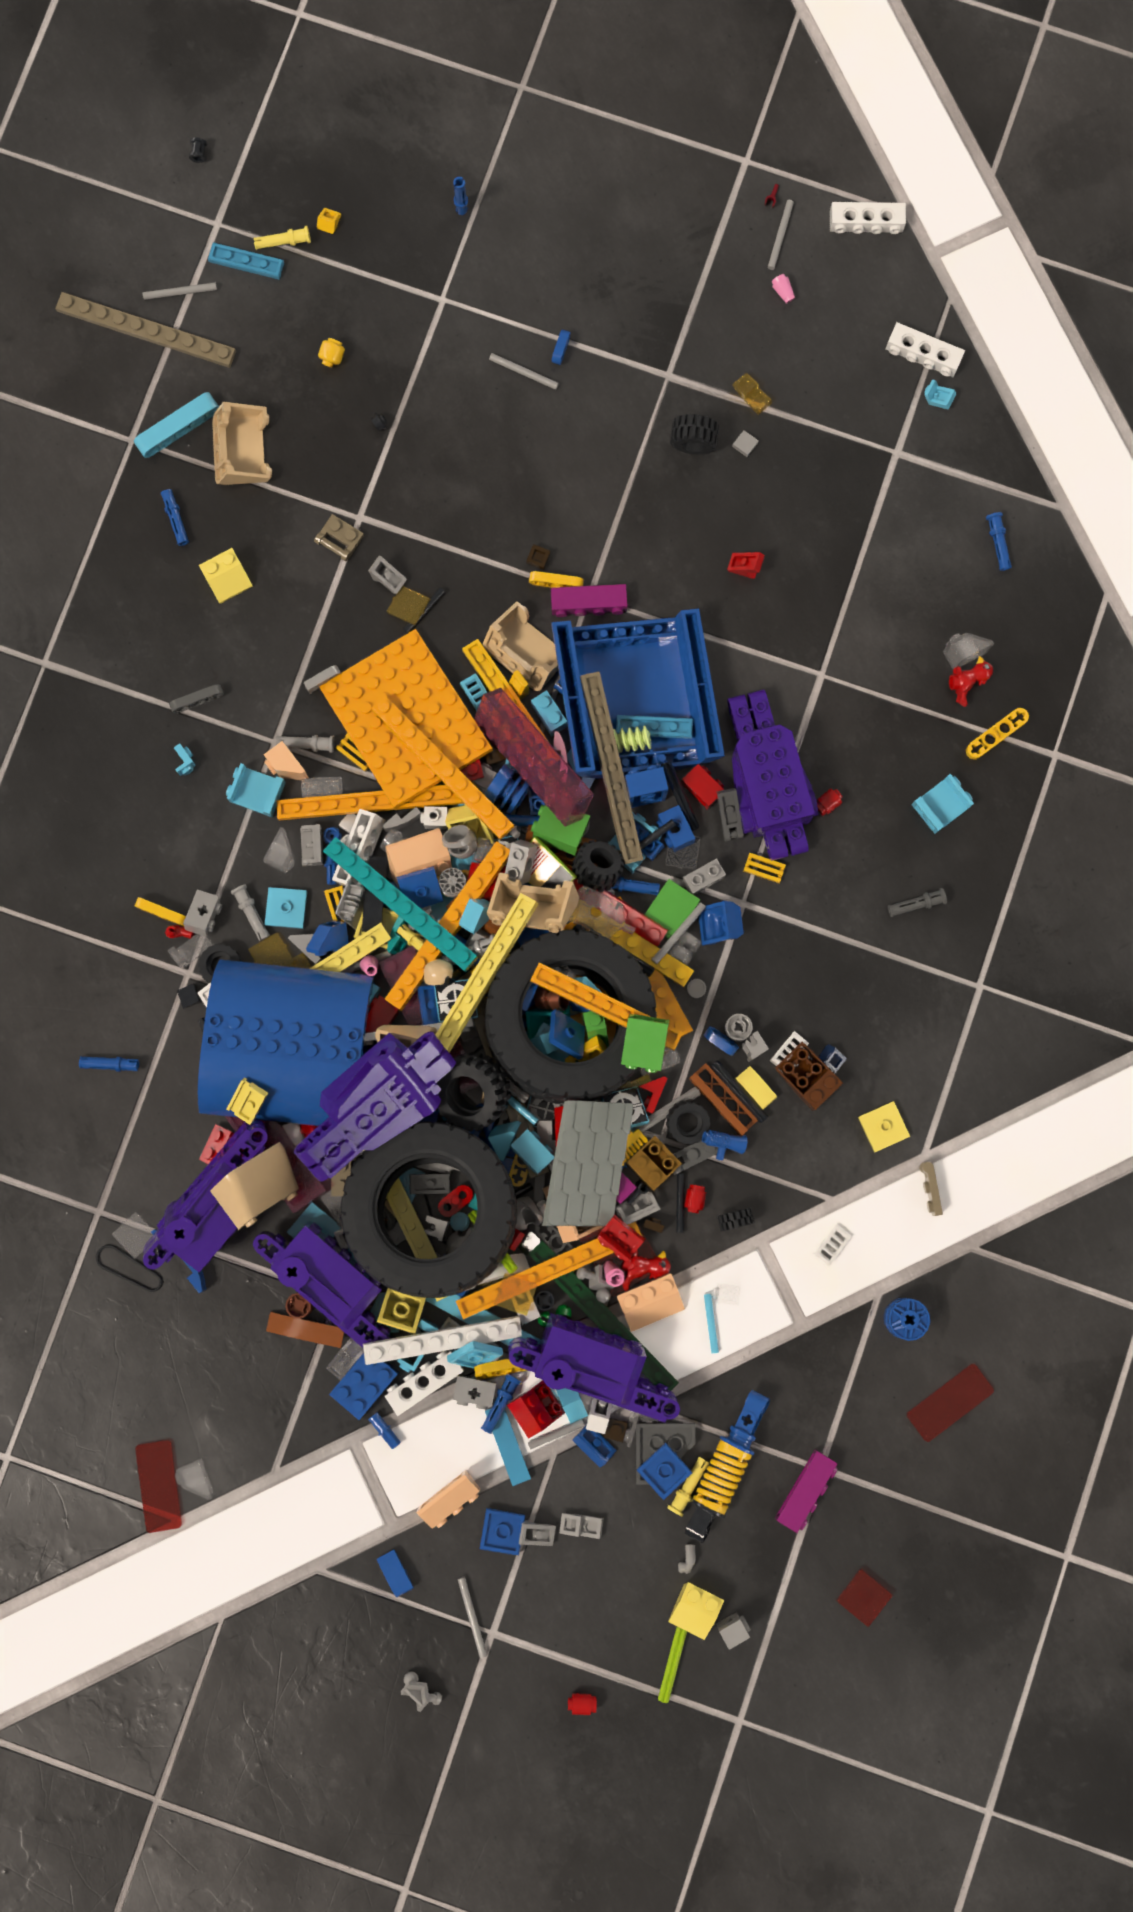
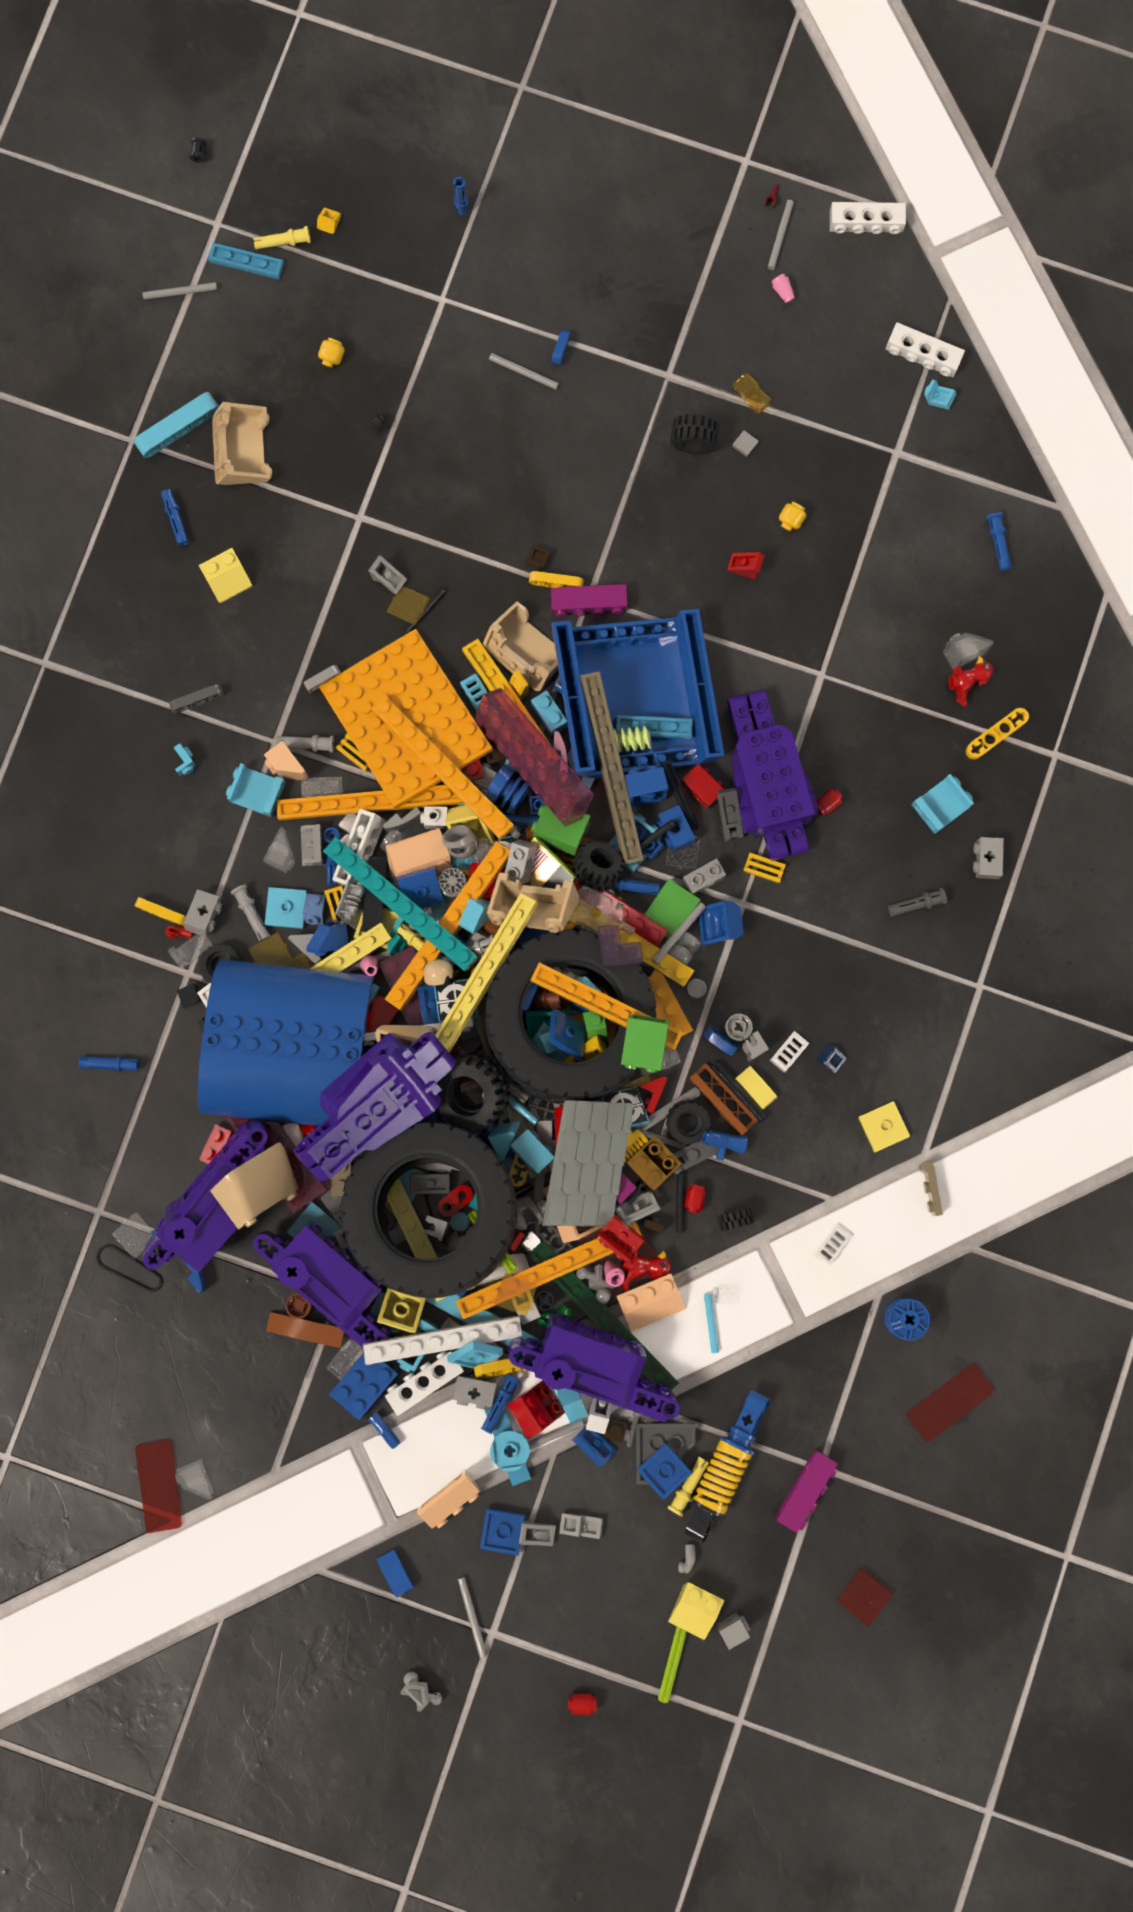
(145, 329): dark tan plate -> none
(247, 1101): light yellow plate -> none
(314, 909): none -> medium blue bracket
(341, 532): dark tan plate -> none
(502, 1459): none -> medium azure plate
(613, 951): none -> plate
(792, 516): none -> yellow head
(808, 1076): reddish brown slope -> none
(994, 849): none -> light grey brick

